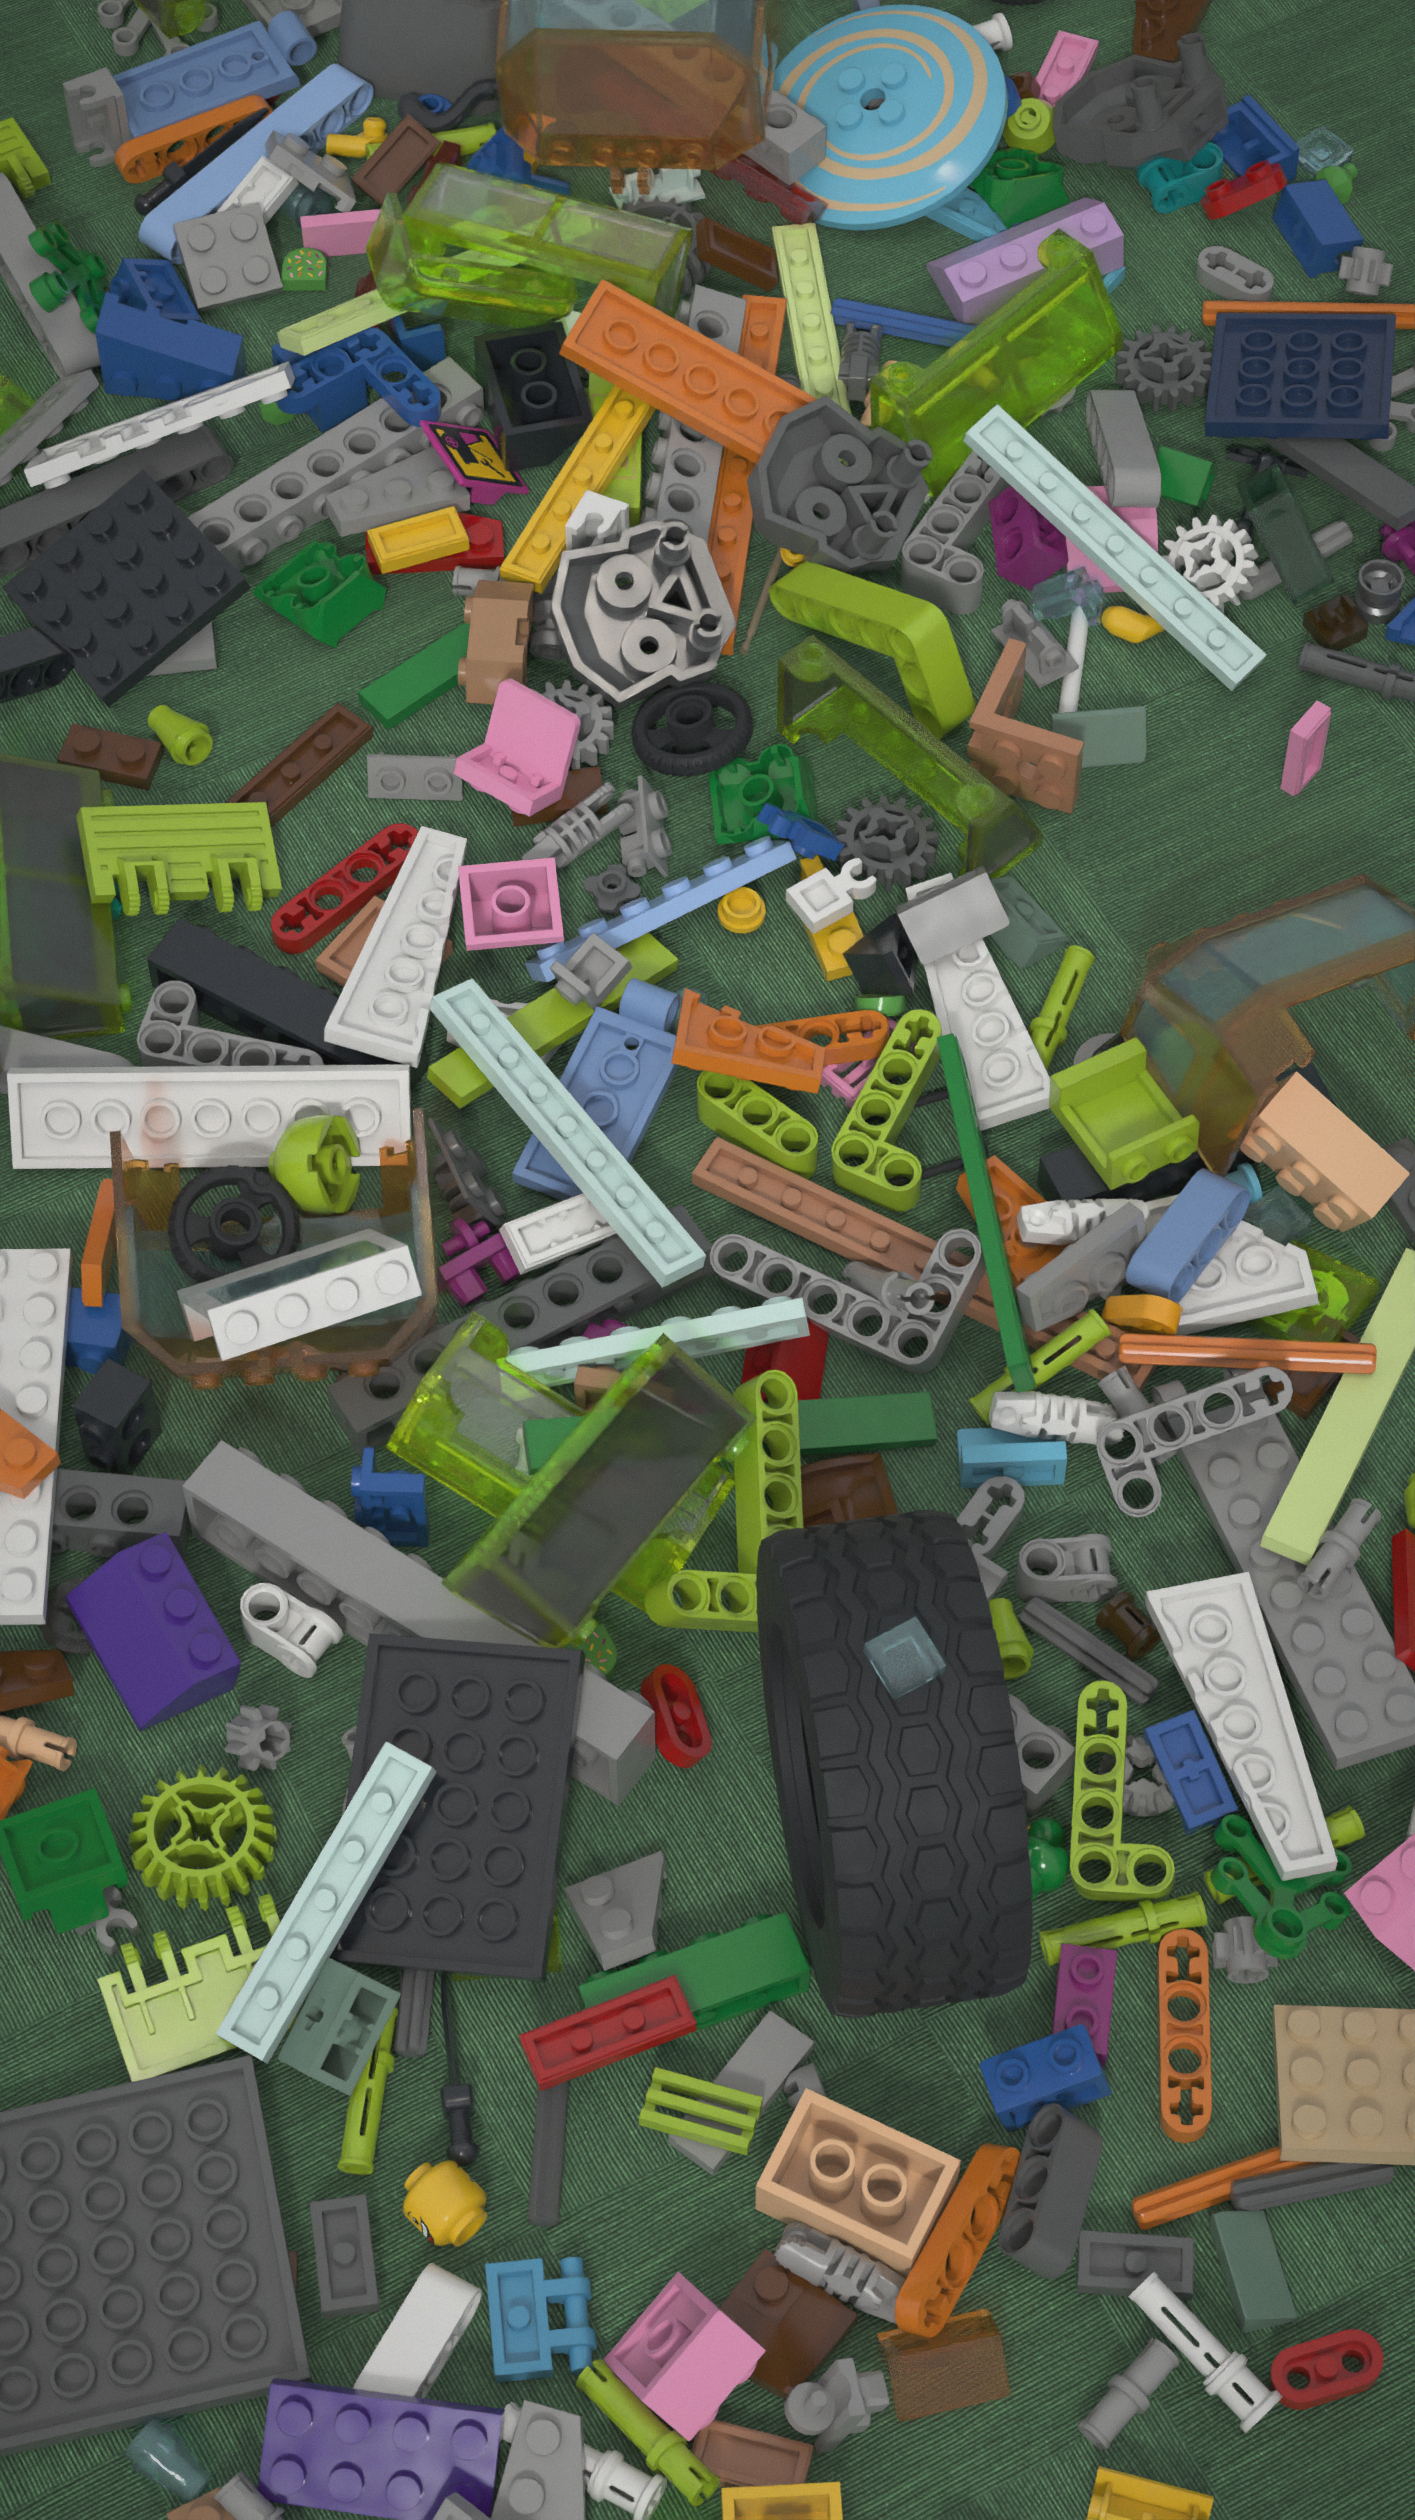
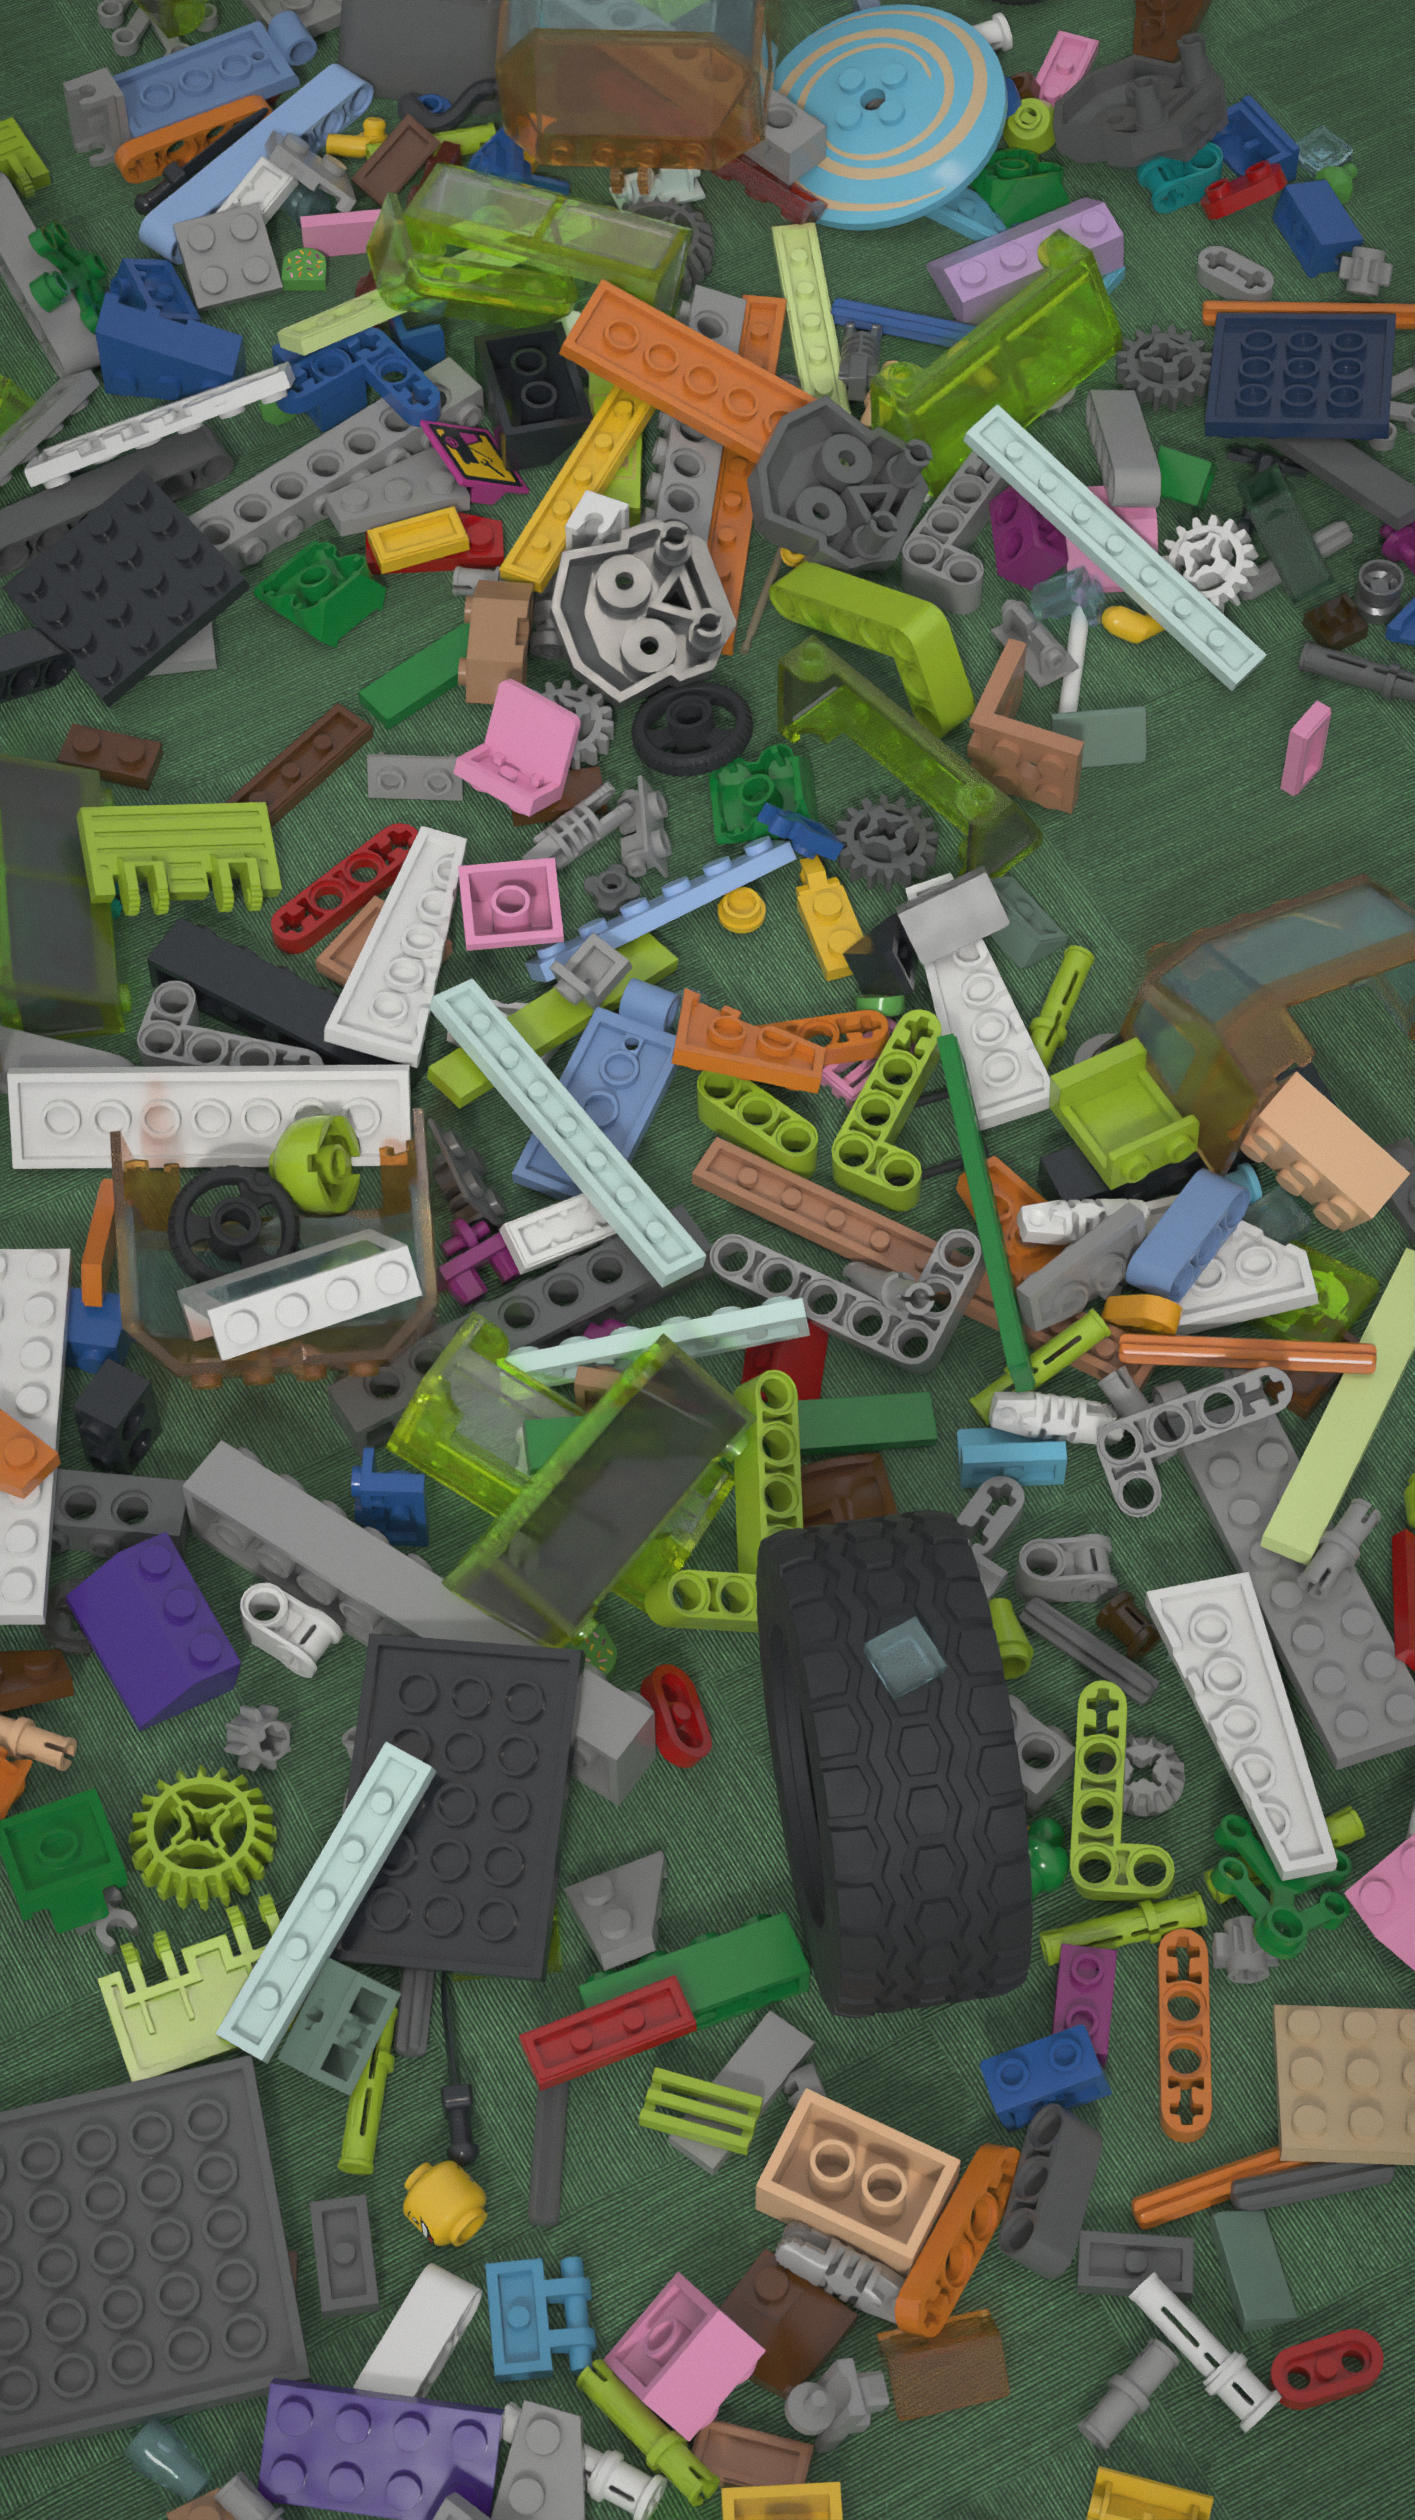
(182, 736): lime cone -> none
(736, 254): reddish brown tile -> none
(828, 898): white plate -> none
(1190, 1771): blue hinge -> none

